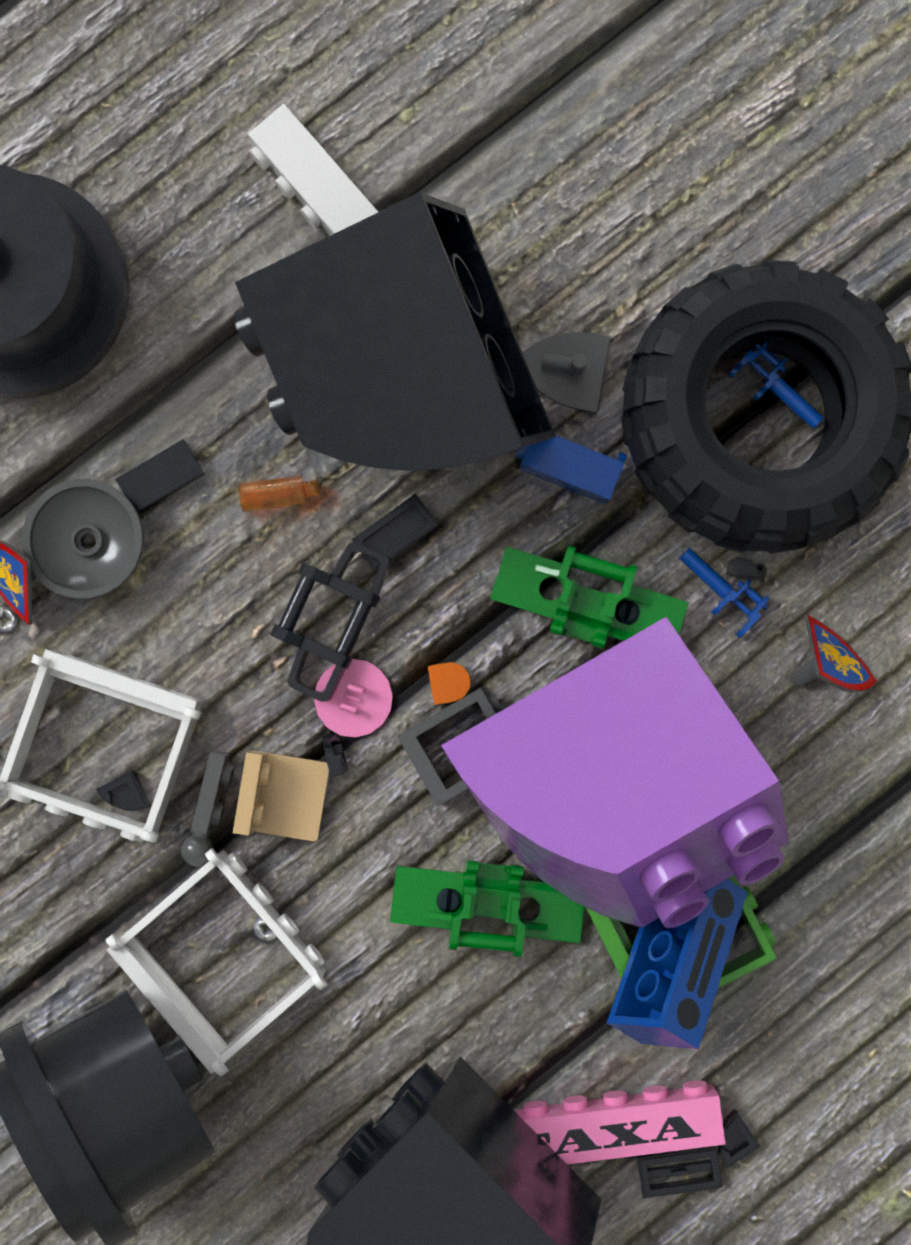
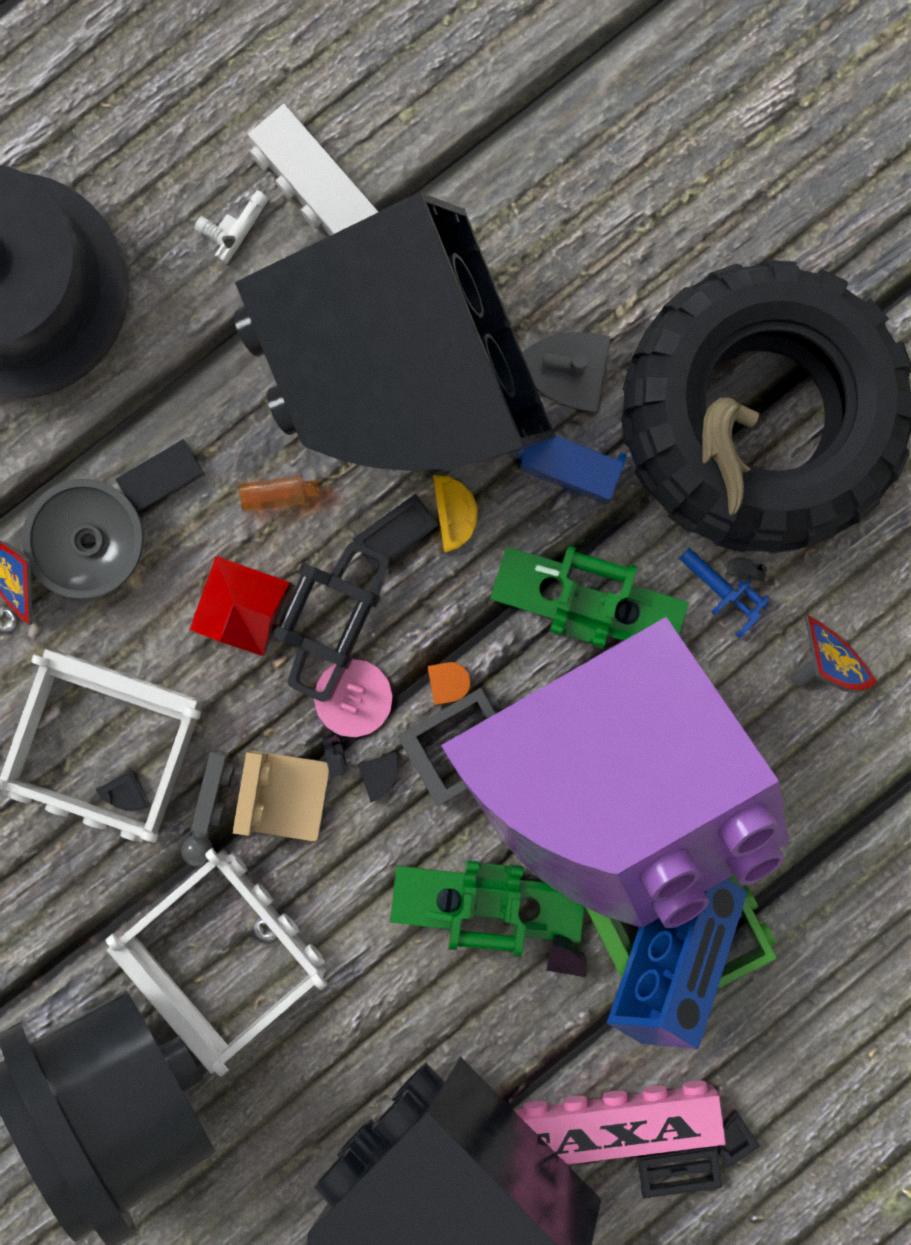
(232, 228): none -> white hose
(239, 606): none -> red slope
(379, 775): none -> black tile
(456, 512): none -> yellow tile
(566, 958): none -> black tile
(719, 445): none -> dark tan piece
(778, 385): blue piece -> none

